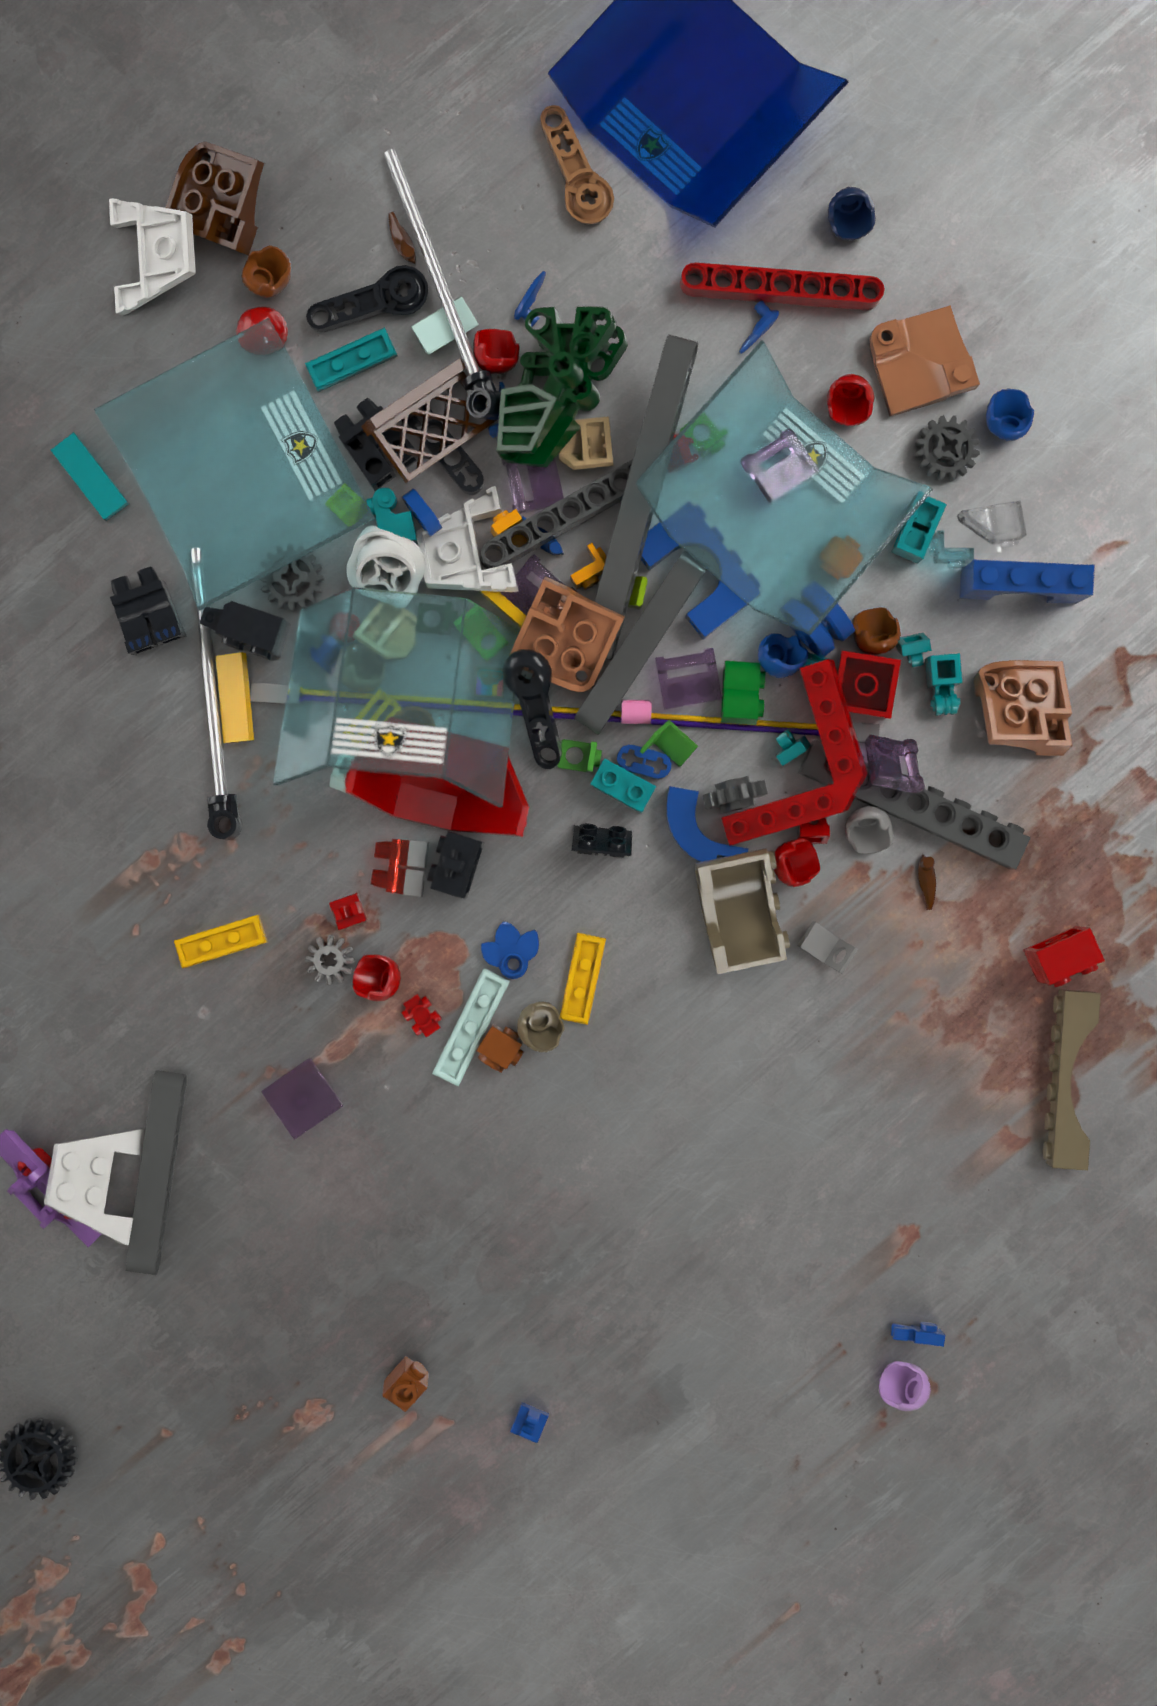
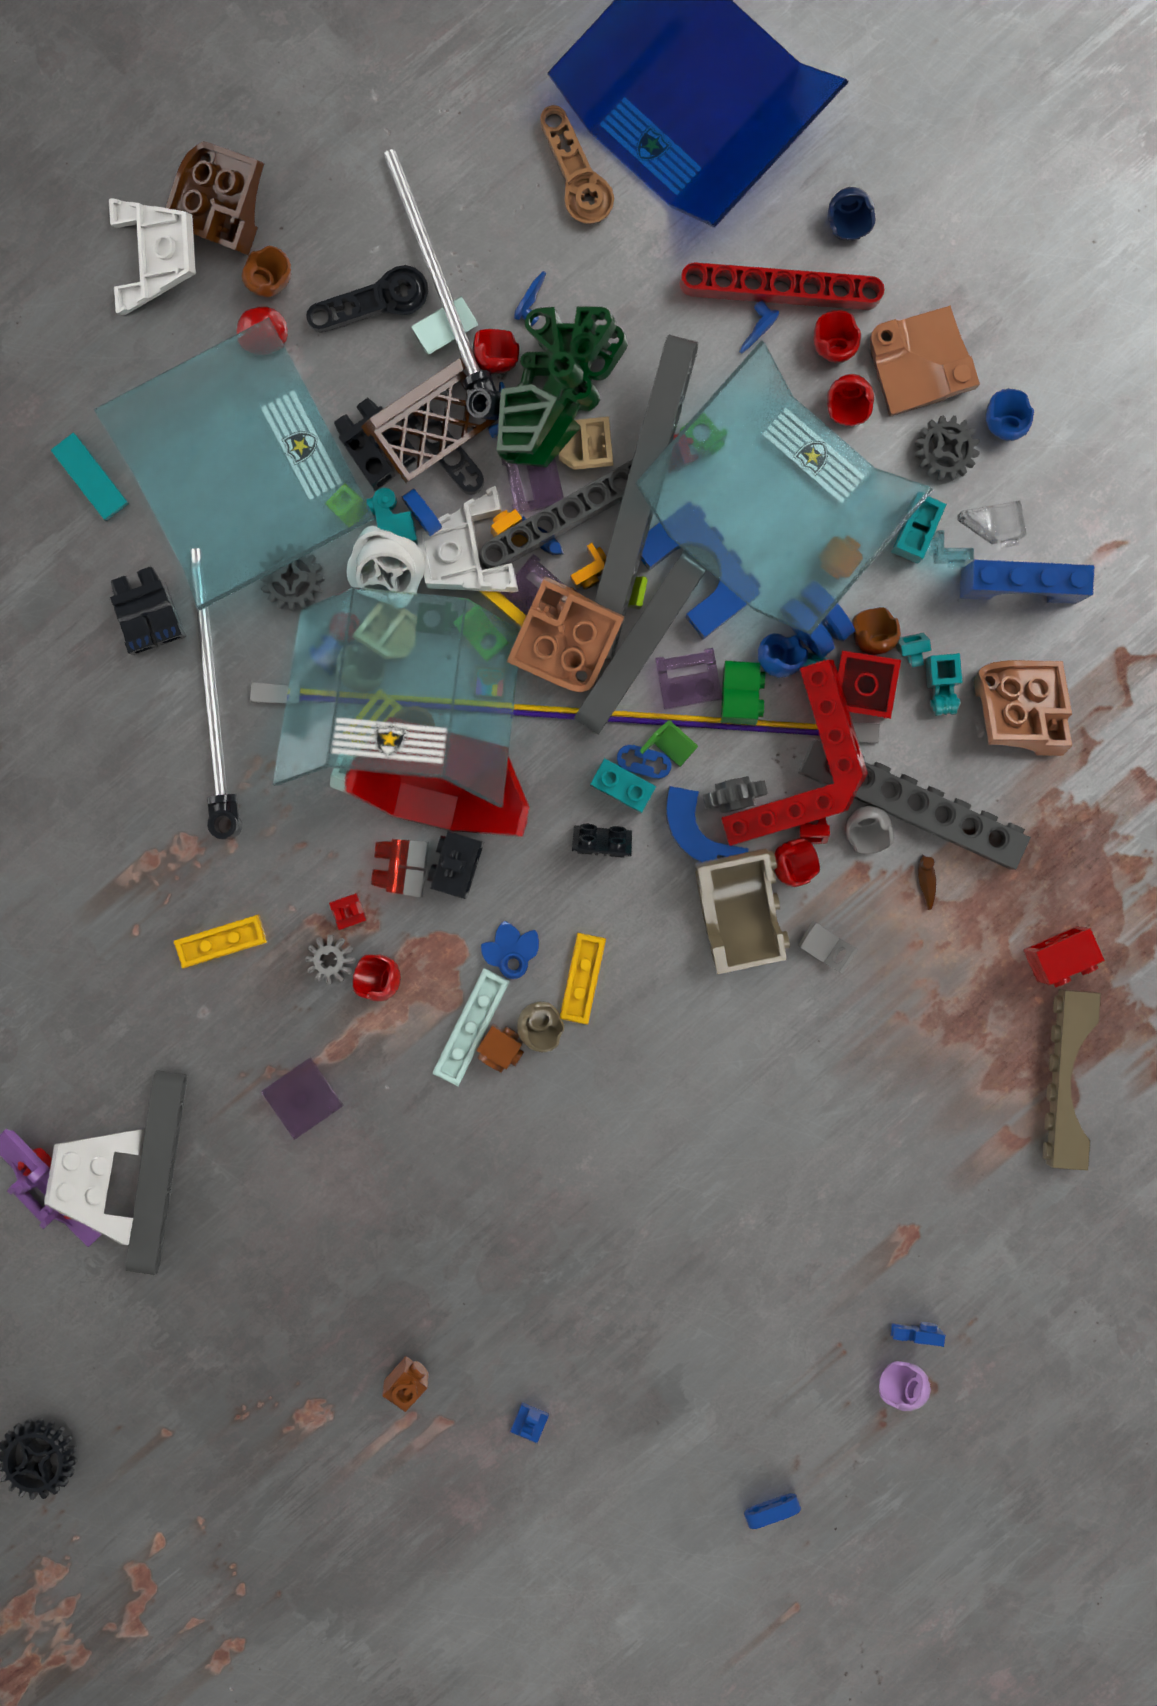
(234, 697): yellow tile -> none
(248, 627): black hinge -> none
(351, 359): teal tile -> none
(401, 239): reddish brown bar -> none
(425, 1020): red piece -> none
(534, 701): black beam -> none
(590, 759): bright green bracket -> none
(636, 711): bright pink brick -> none
(772, 1511): none -> blue beam
(784, 474): plate -> none
(791, 747): teal tile -> none
(837, 336): none -> red hair
(886, 767): clear purple plate -> none

